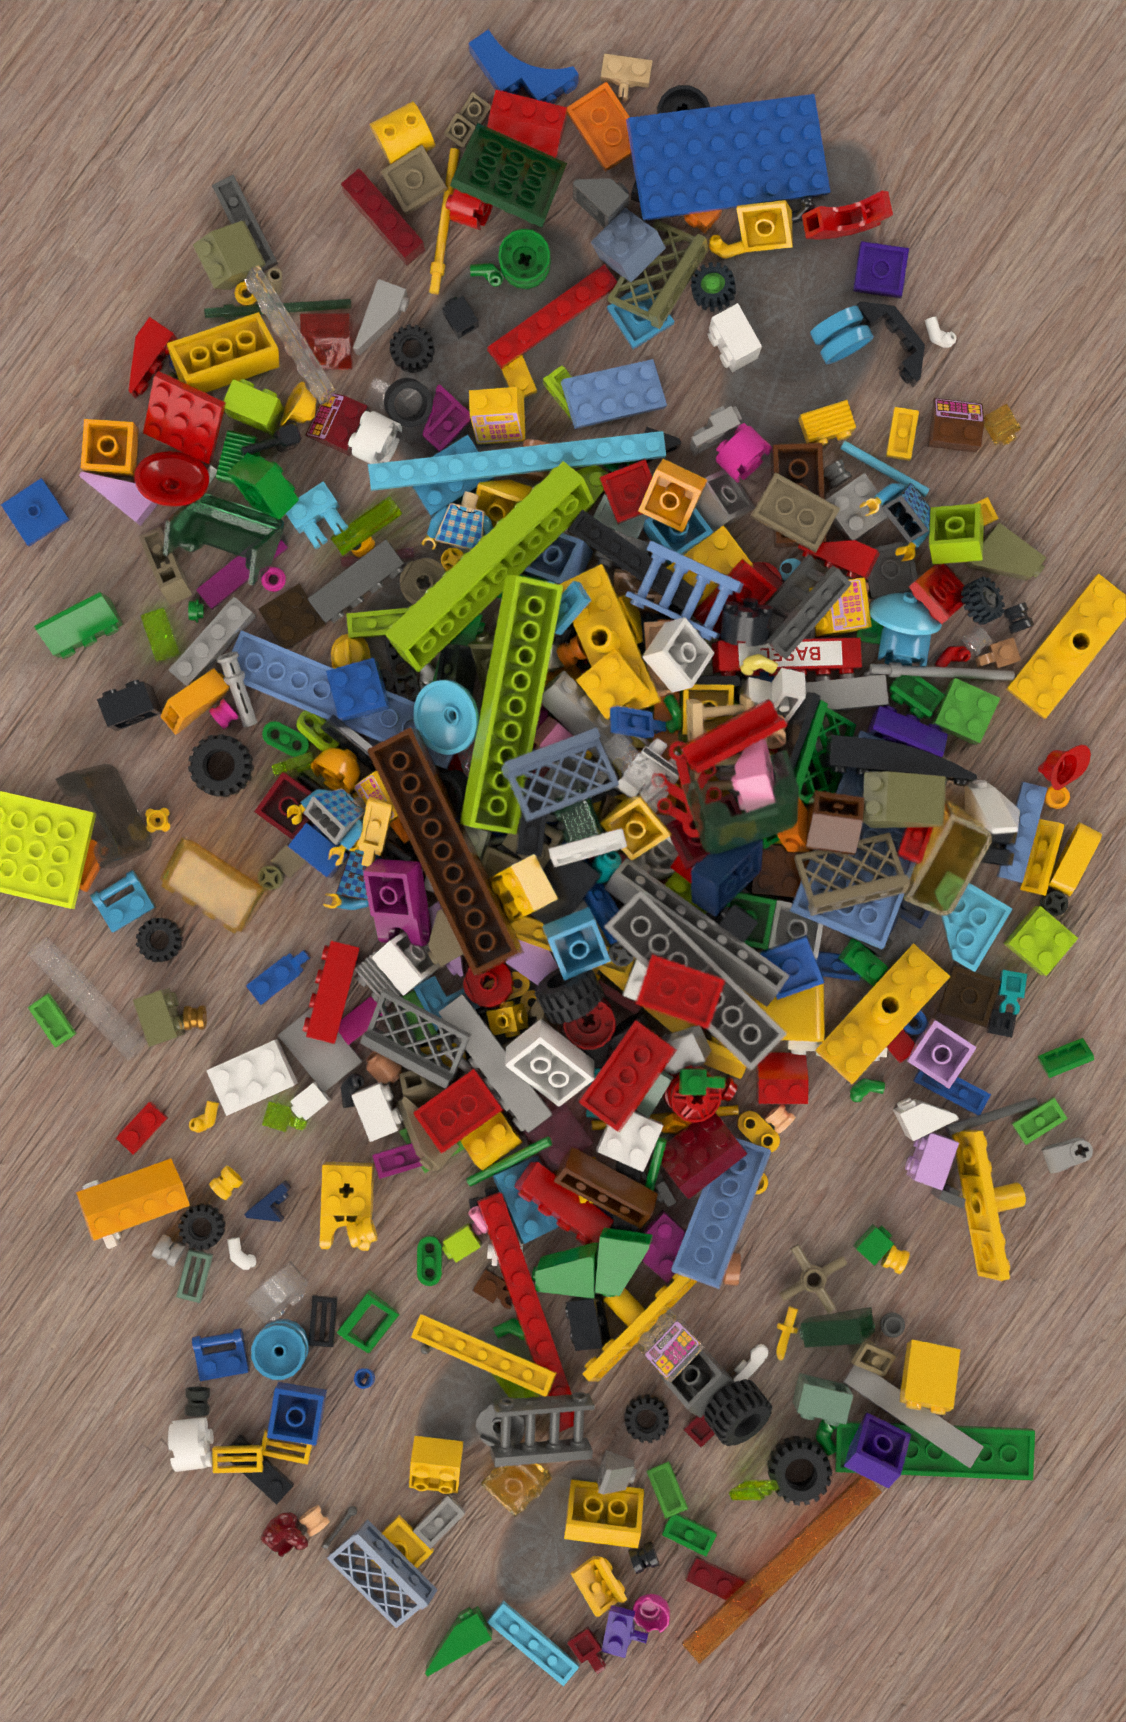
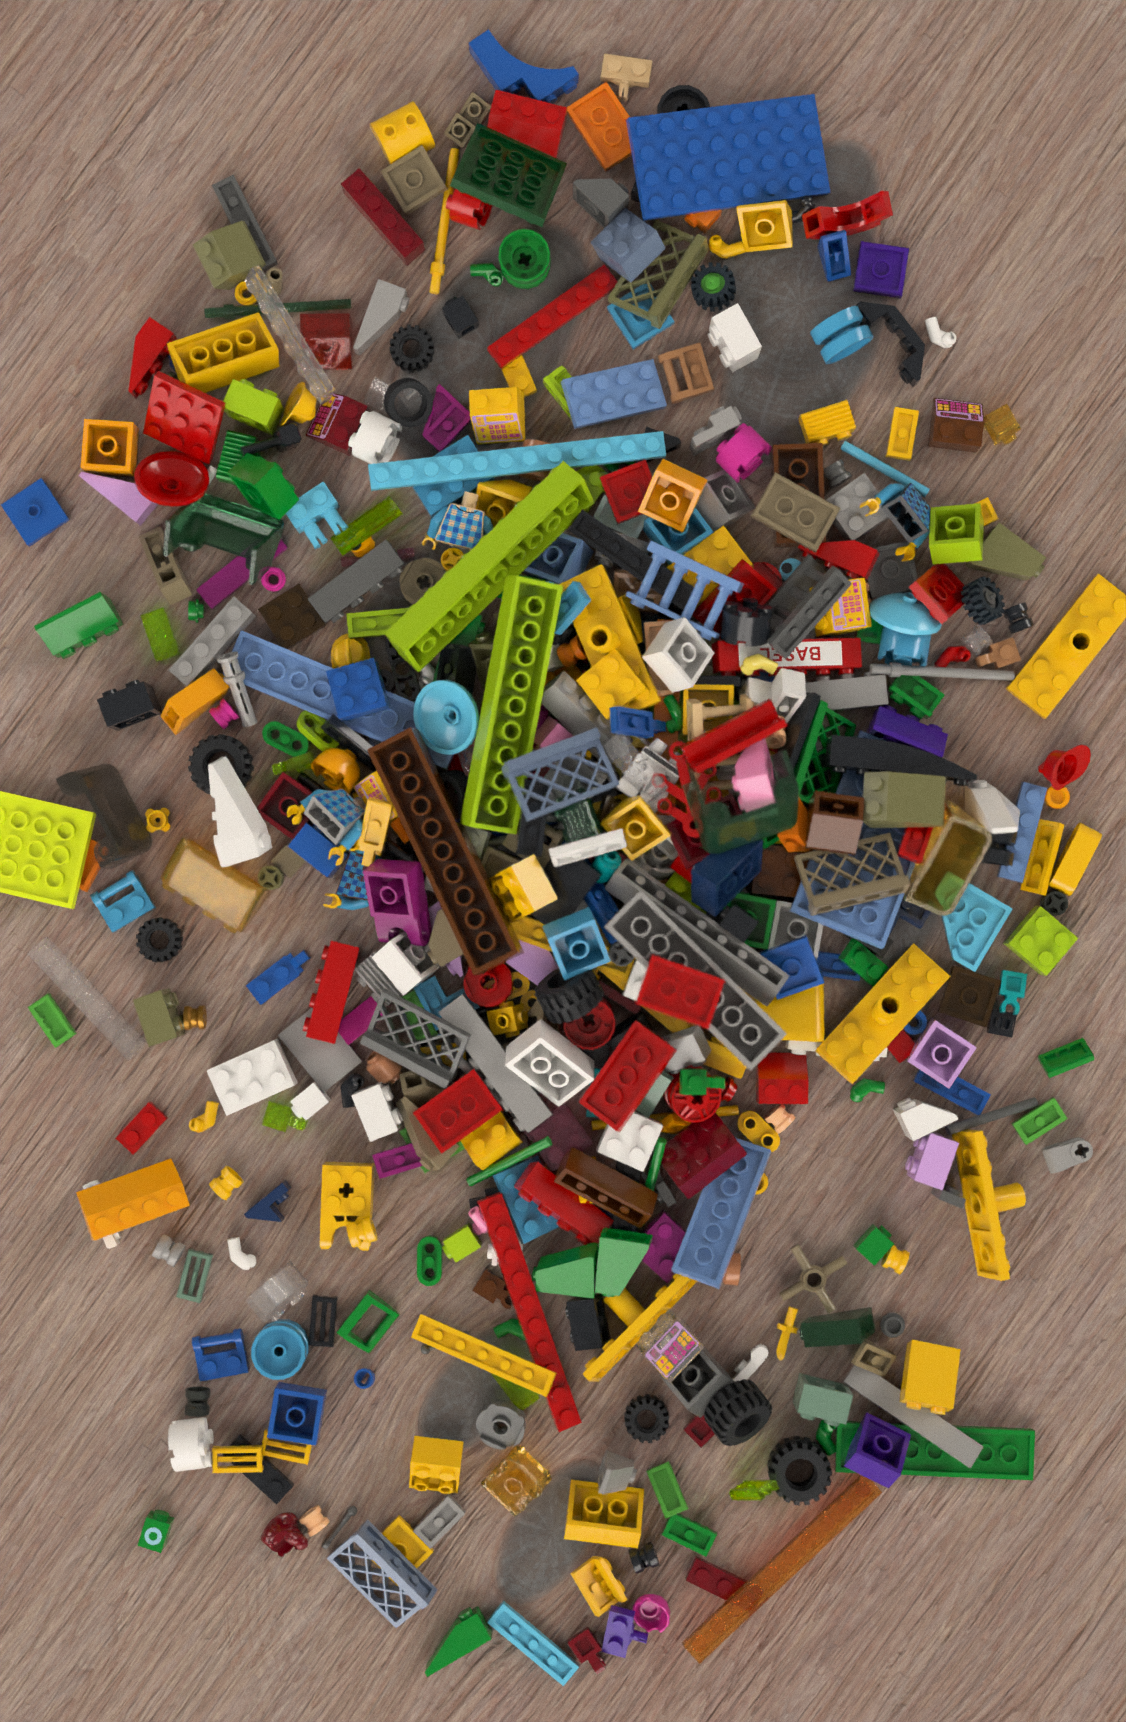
(156, 1530): none -> green brick
(212, 1216): black tyre -> none
(239, 824): none -> white wedge
(544, 1451): dark grey fence -> none
(694, 372): none -> medium nougat plate
(834, 255): none -> blue slope
(965, 711): bright green brick -> none

